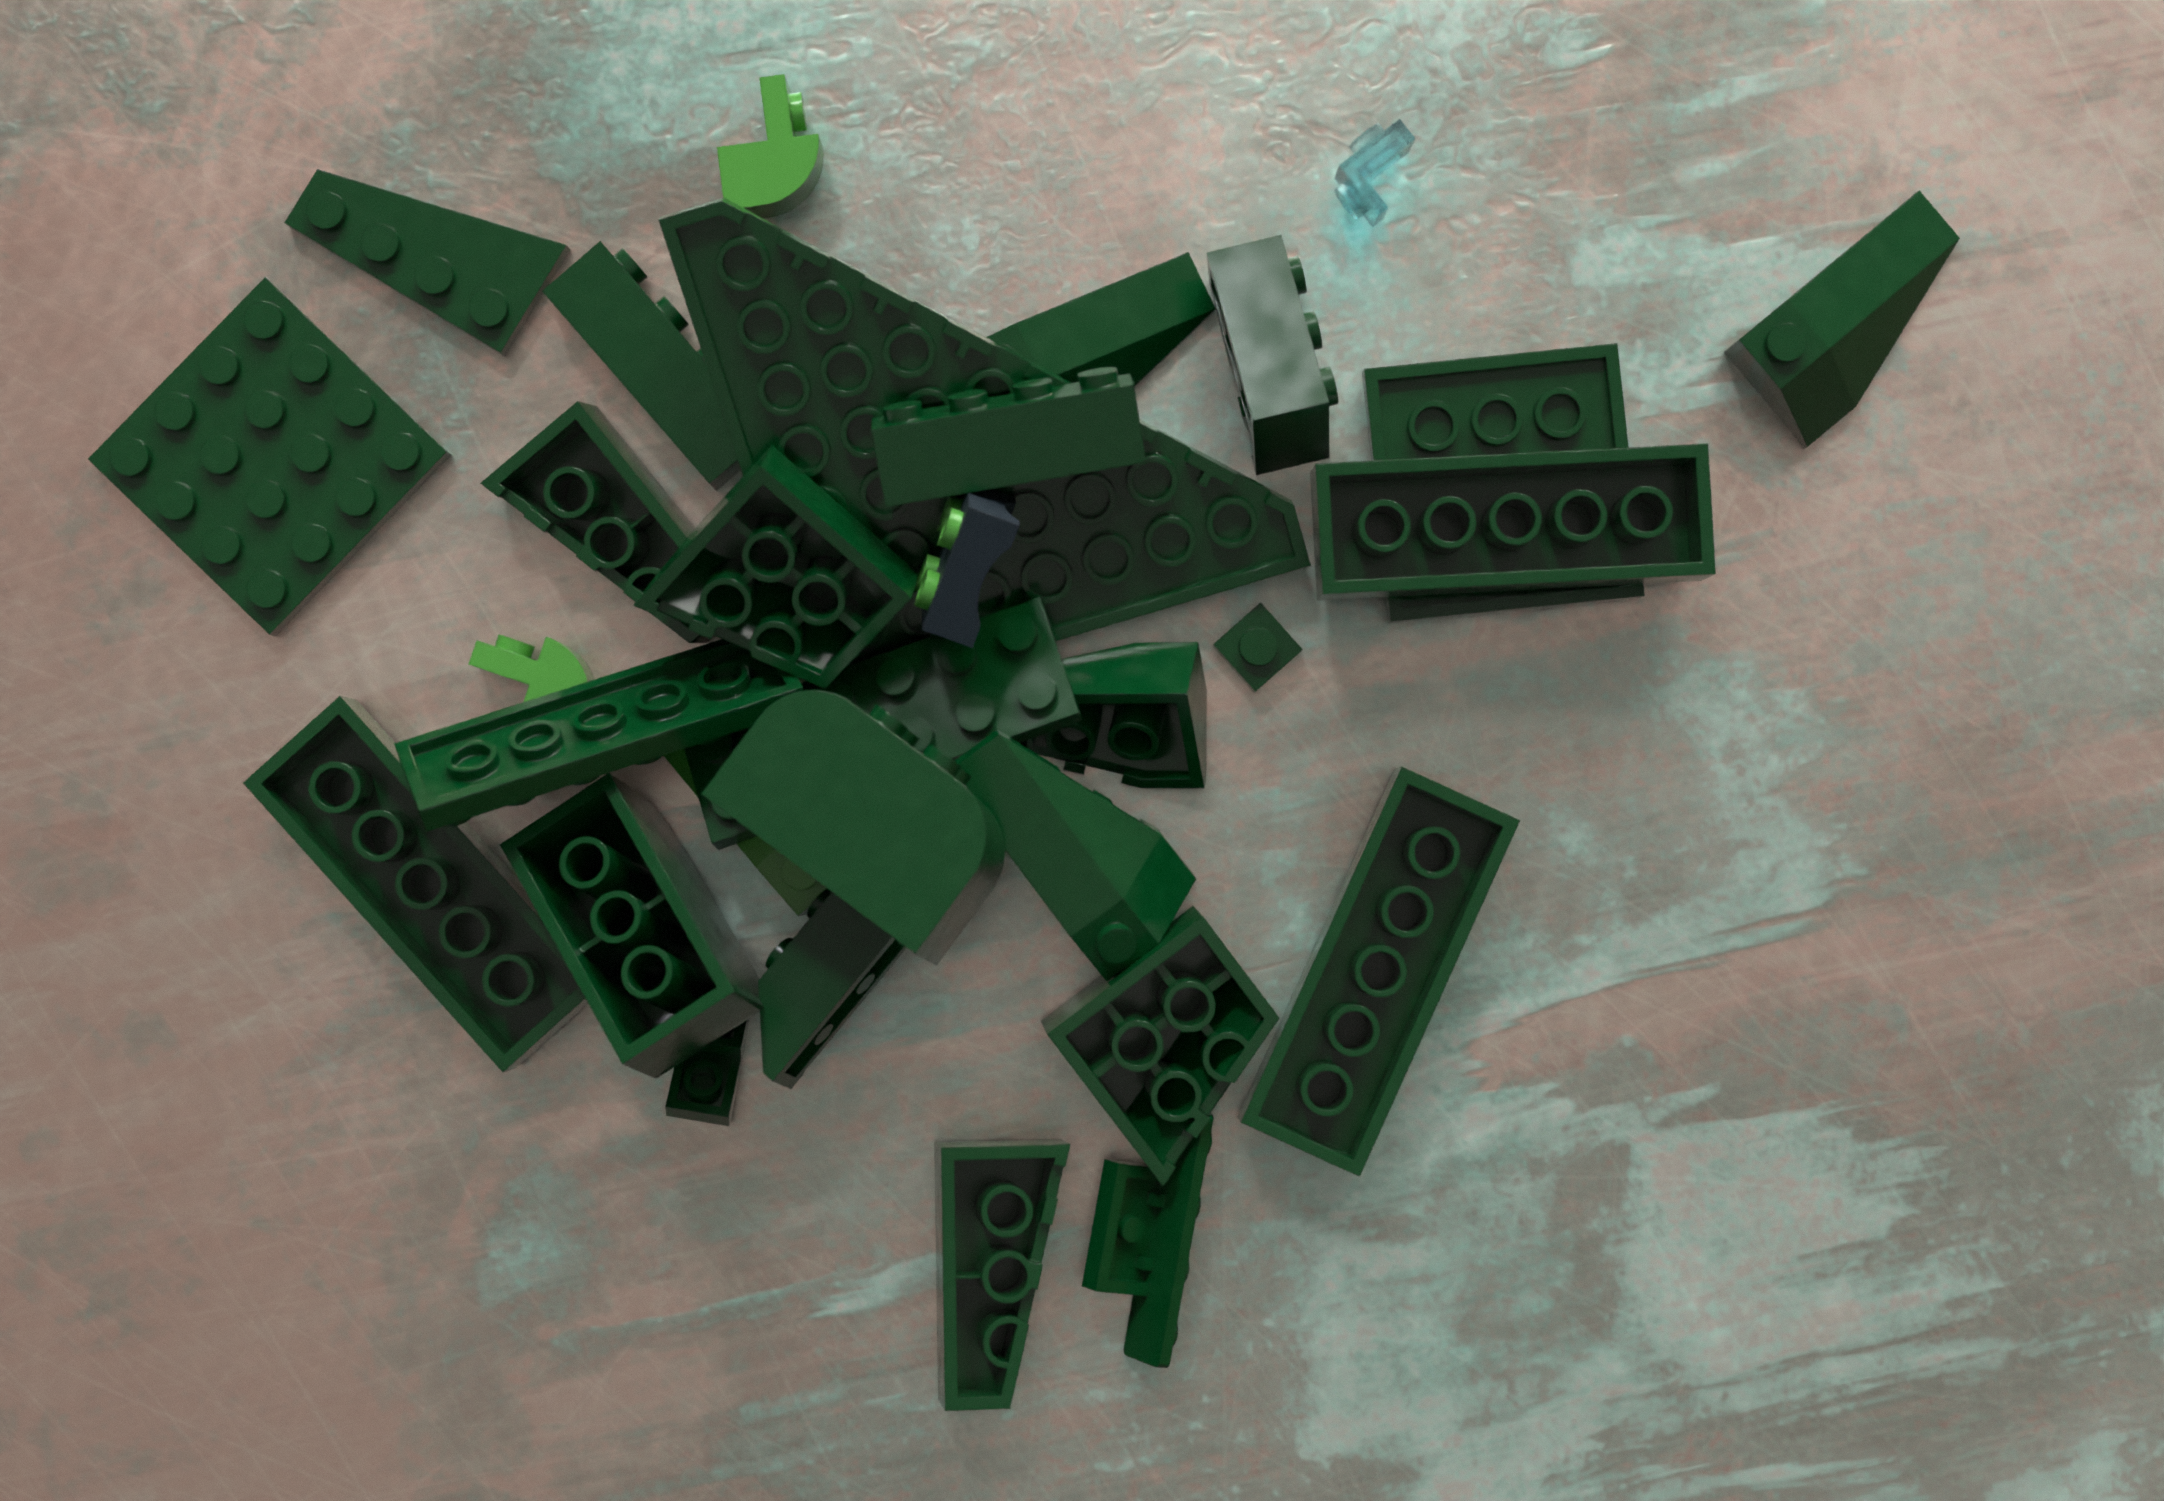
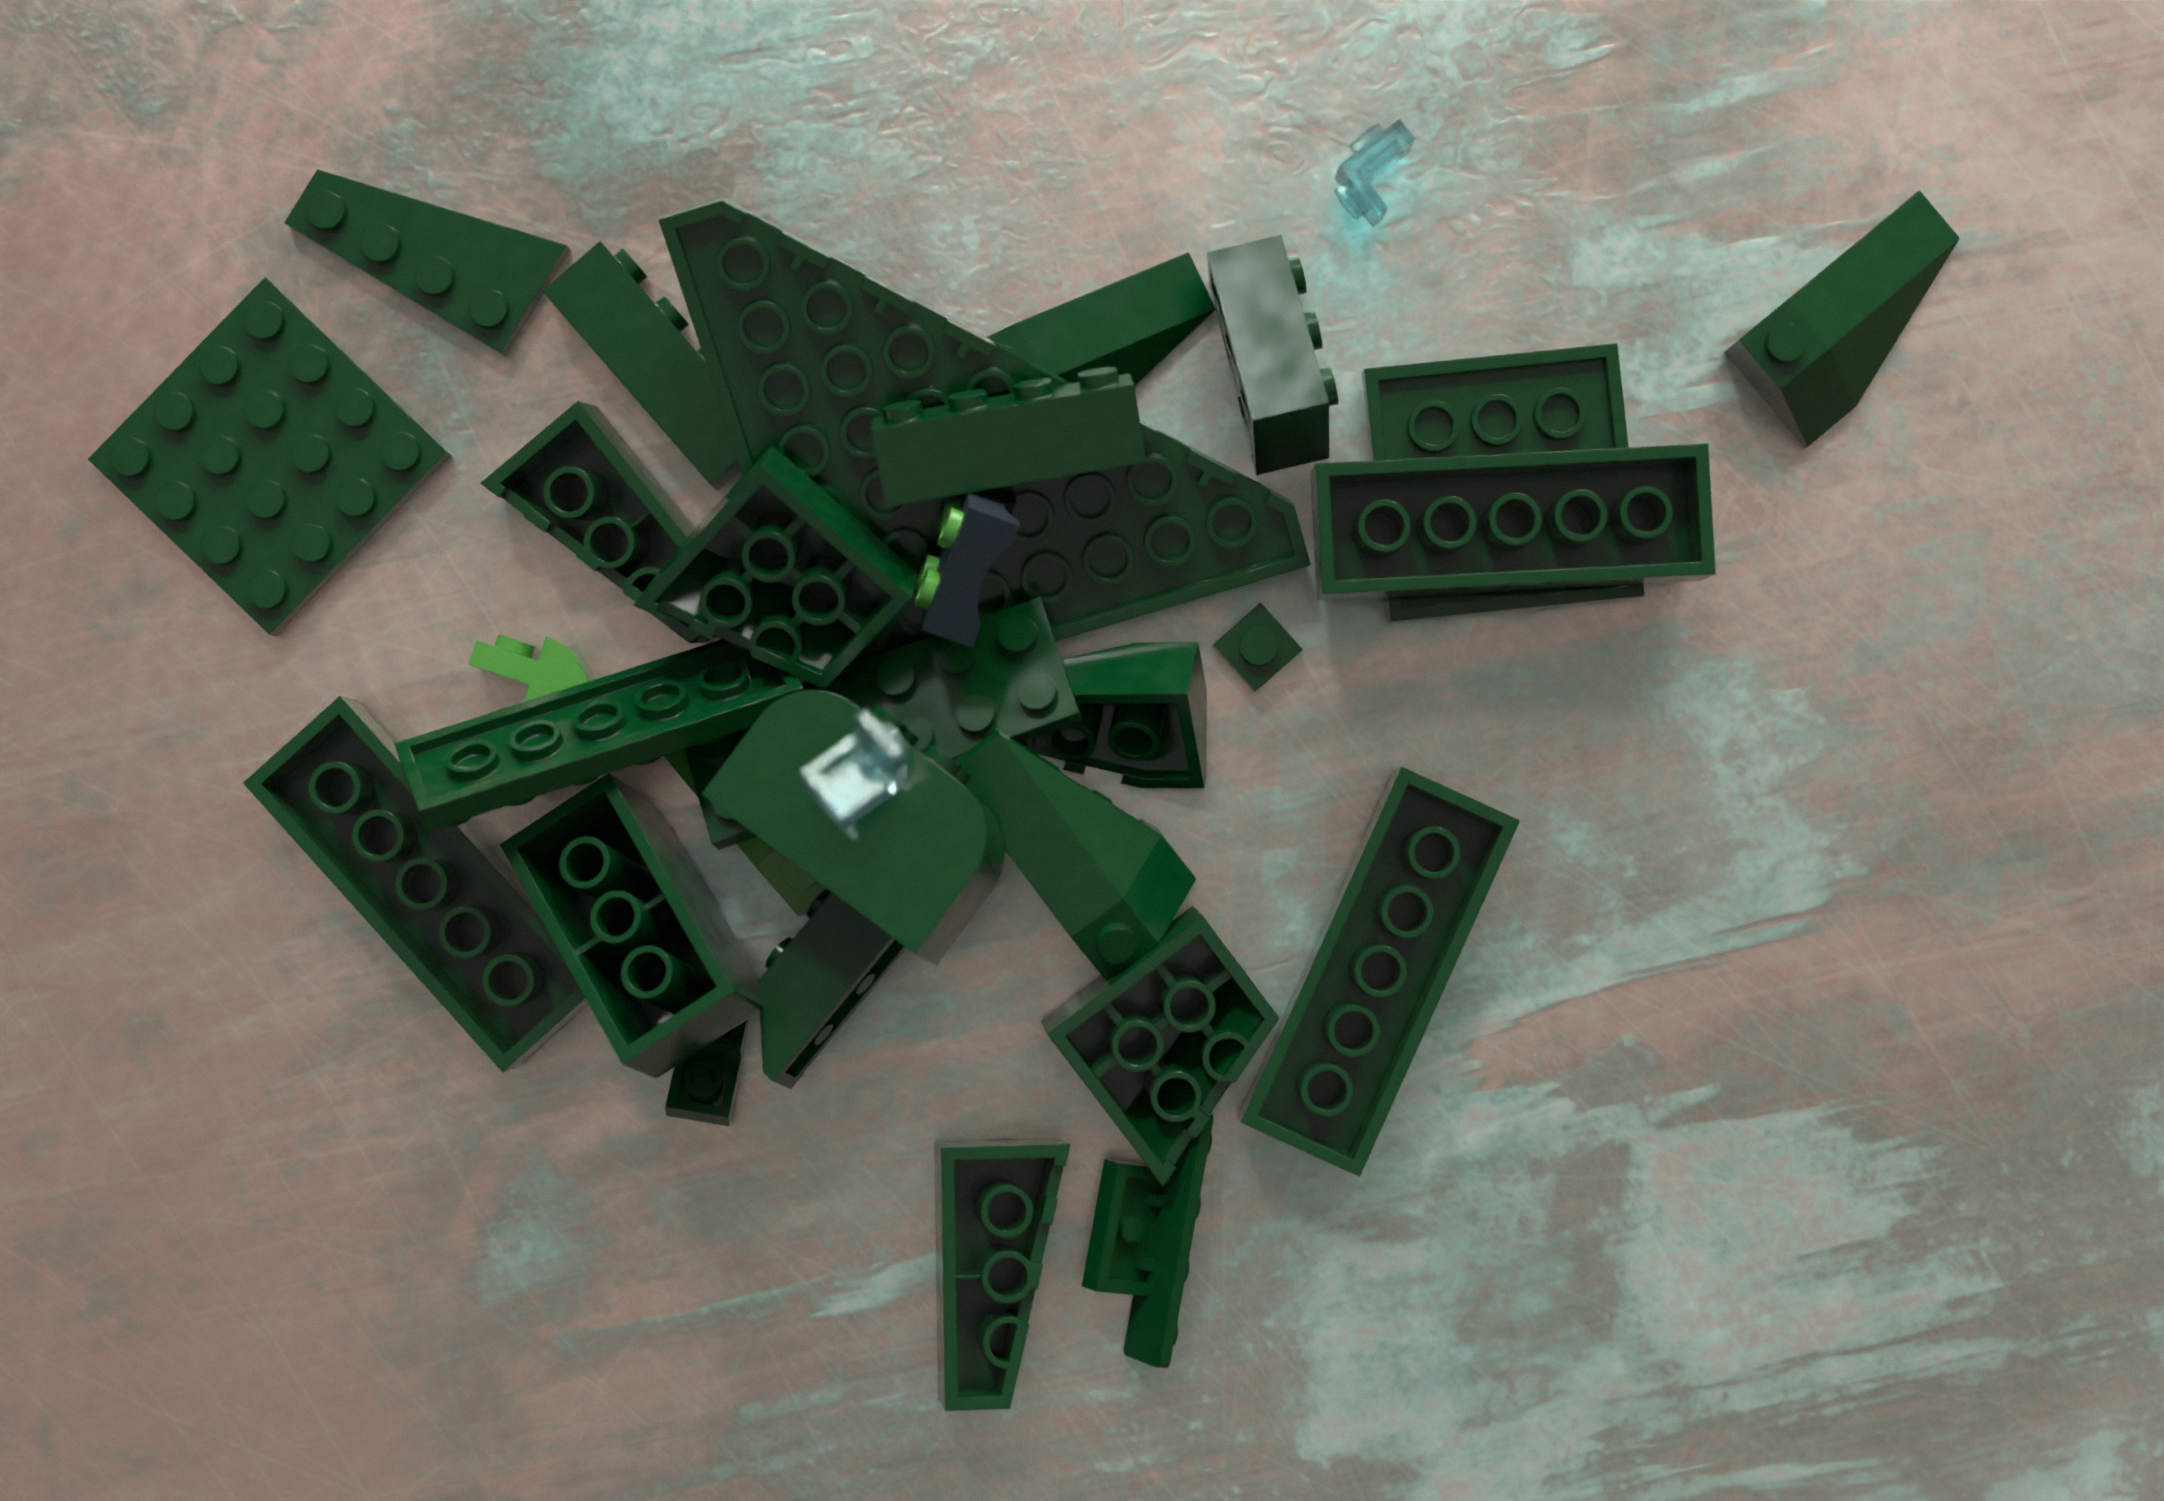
(777, 172): bright green brick -> none
(858, 770): none -> clear light blue bracket

